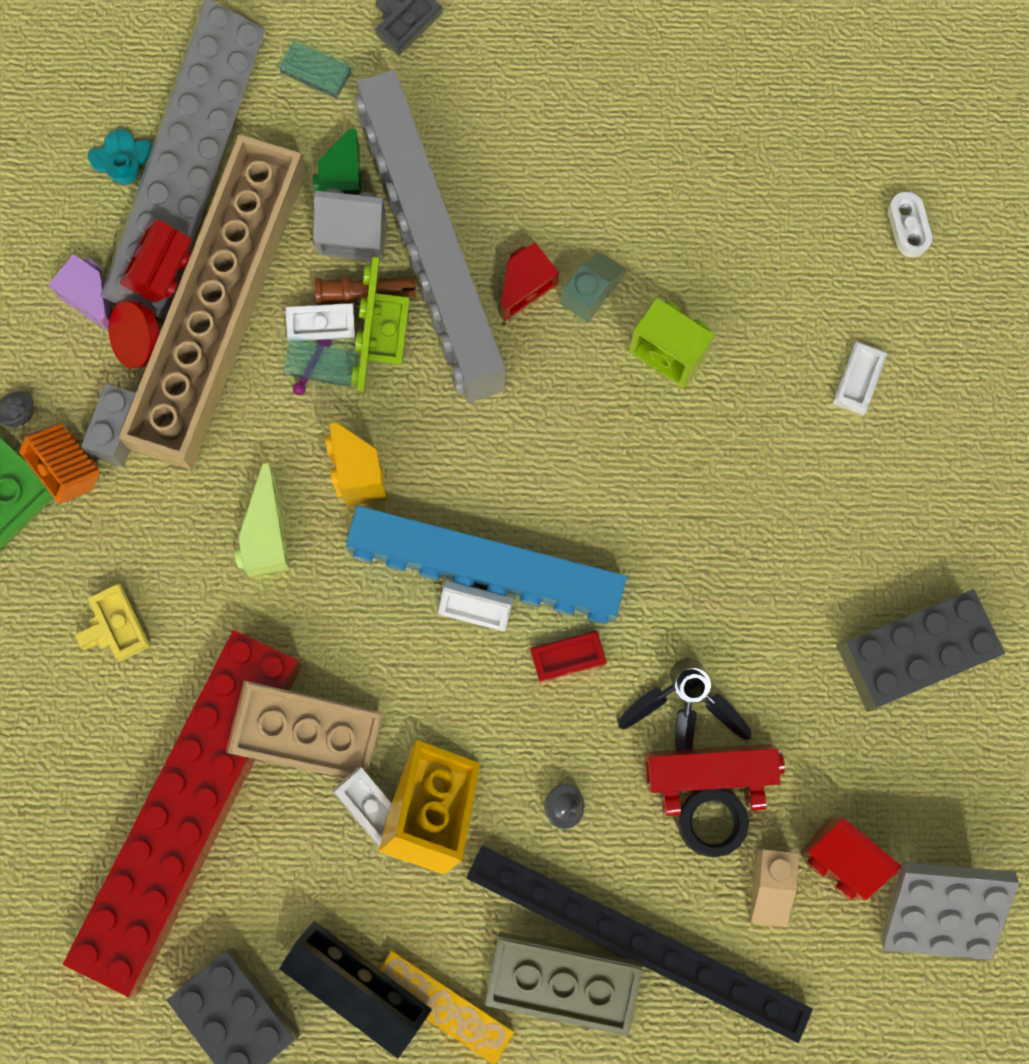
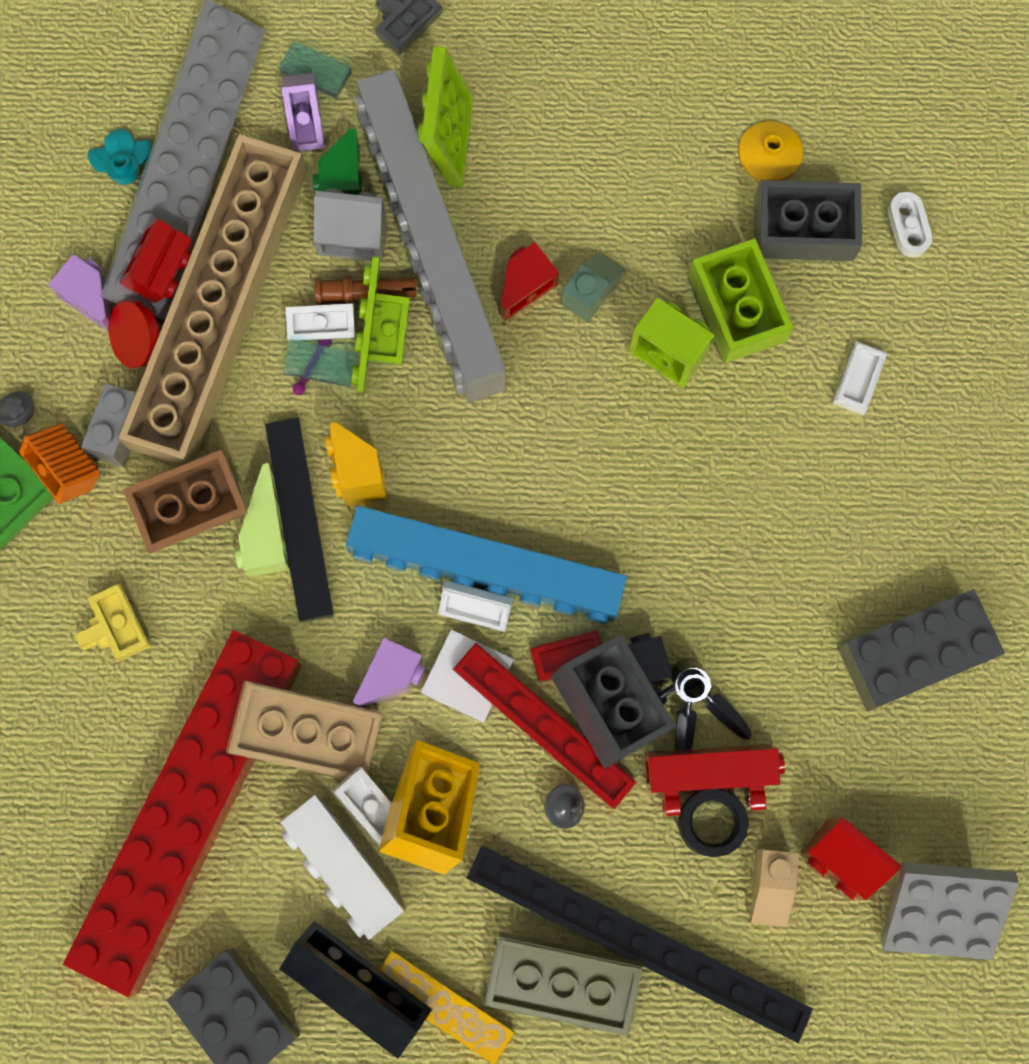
(186, 501): none -> medium nougat slope
(299, 520): none -> black tile
(303, 111): none -> lavender slope
(342, 867): none -> white brick
(390, 674): none -> lavender slope
(446, 117): none -> lime plate
(449, 688): none -> white tile
(542, 725): none -> red tile
(612, 701): none -> dark grey slope
(651, 657): none -> black brick
(740, 300): none -> lime brick
(770, 163): none -> yellow dish
(808, 220): none -> dark grey brick

